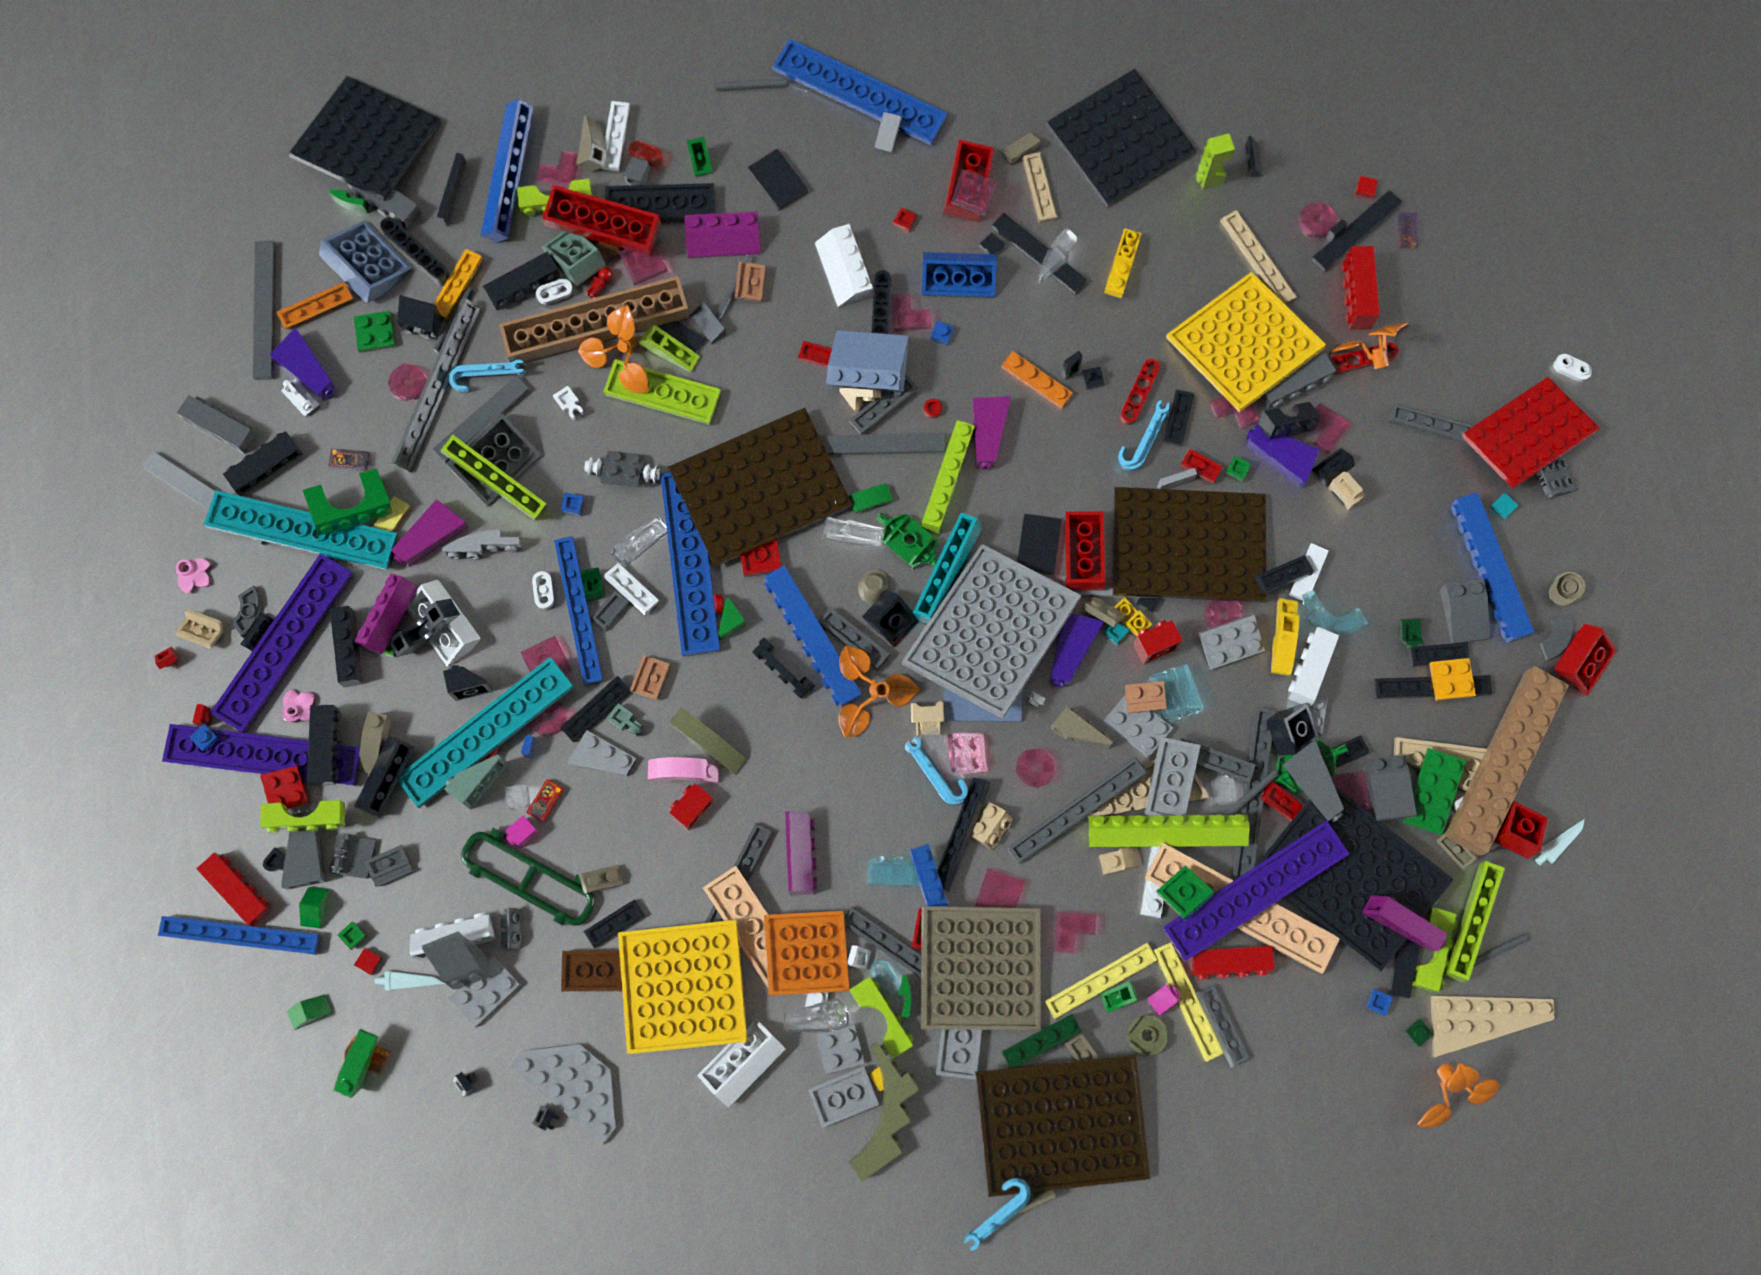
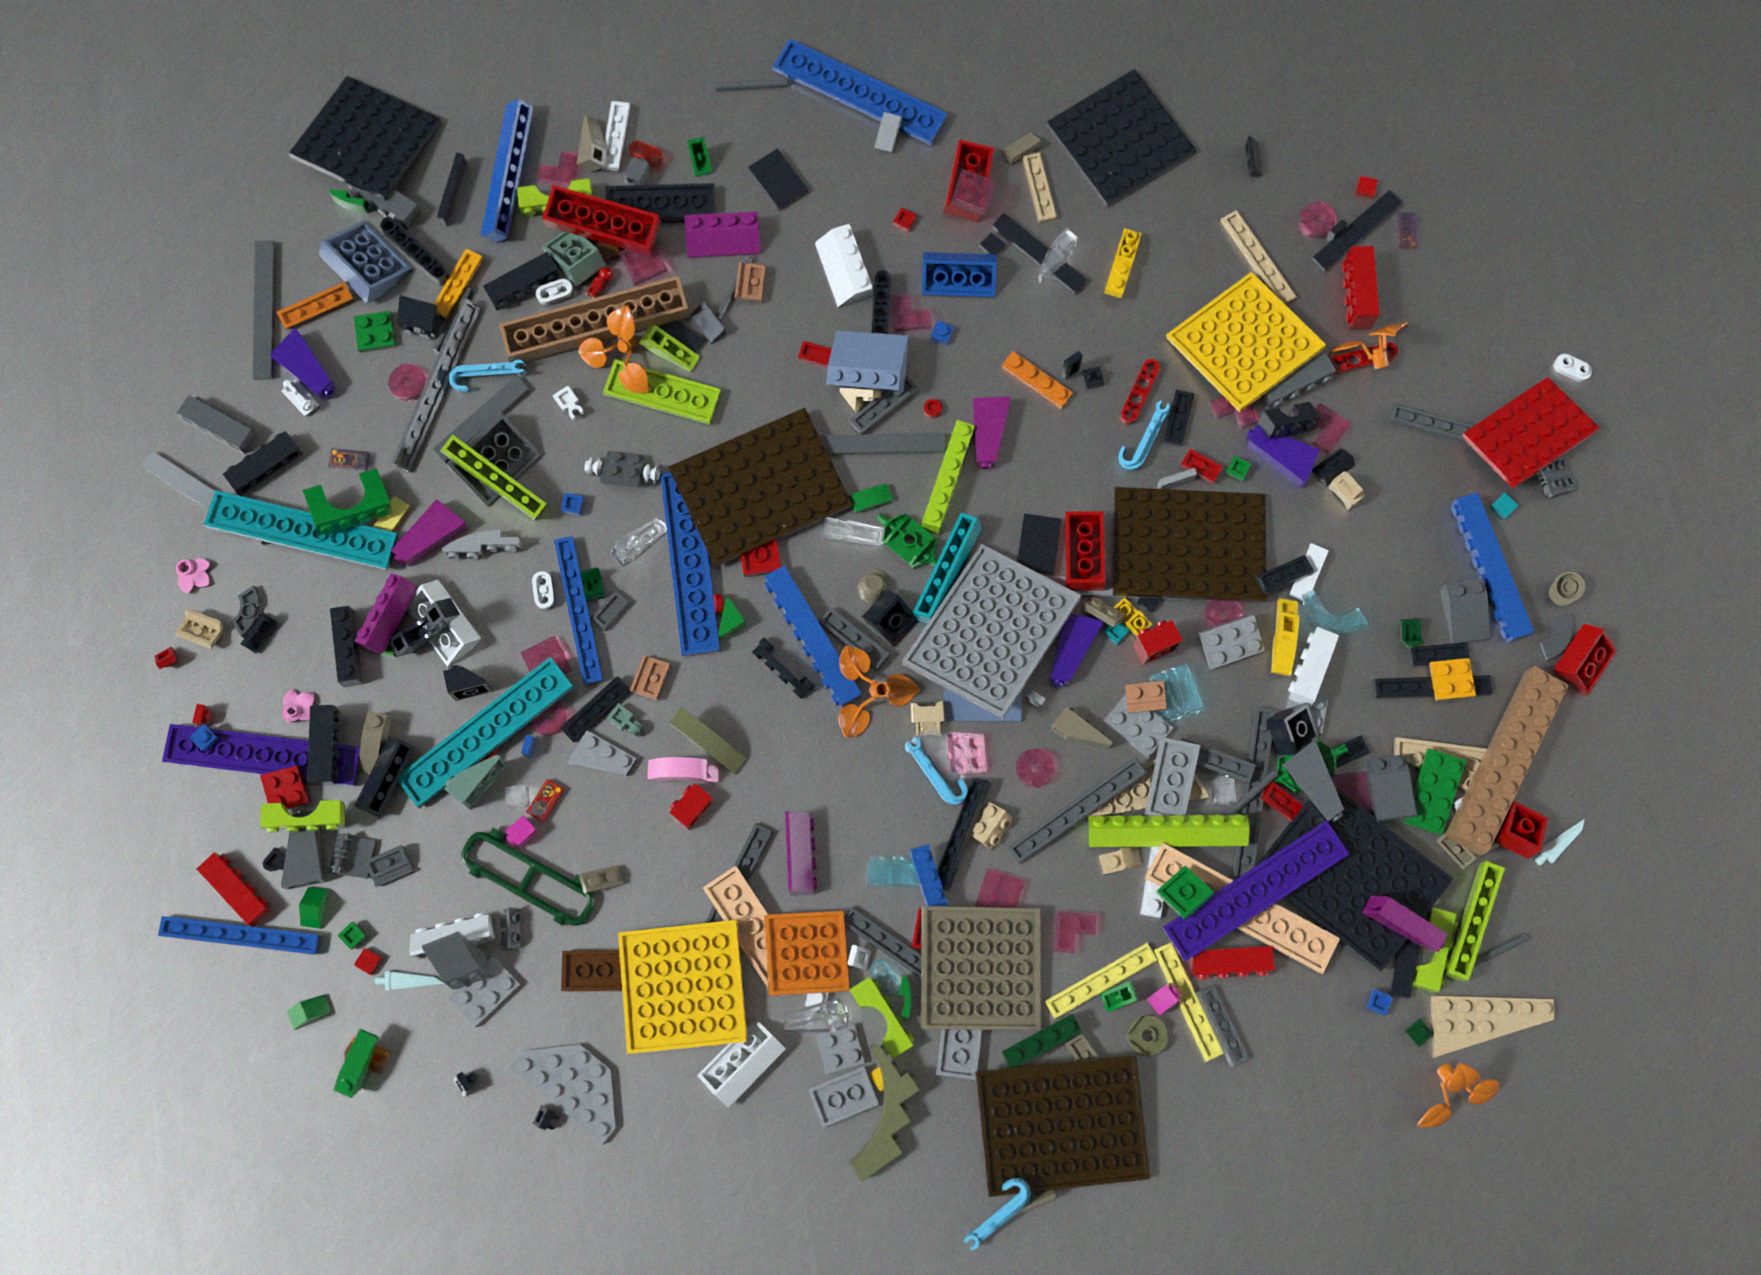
(281, 643): dark purple plate -> none
(614, 923): black tile -> none
(631, 588): white plate -> none
(1215, 153): lime arch -> none

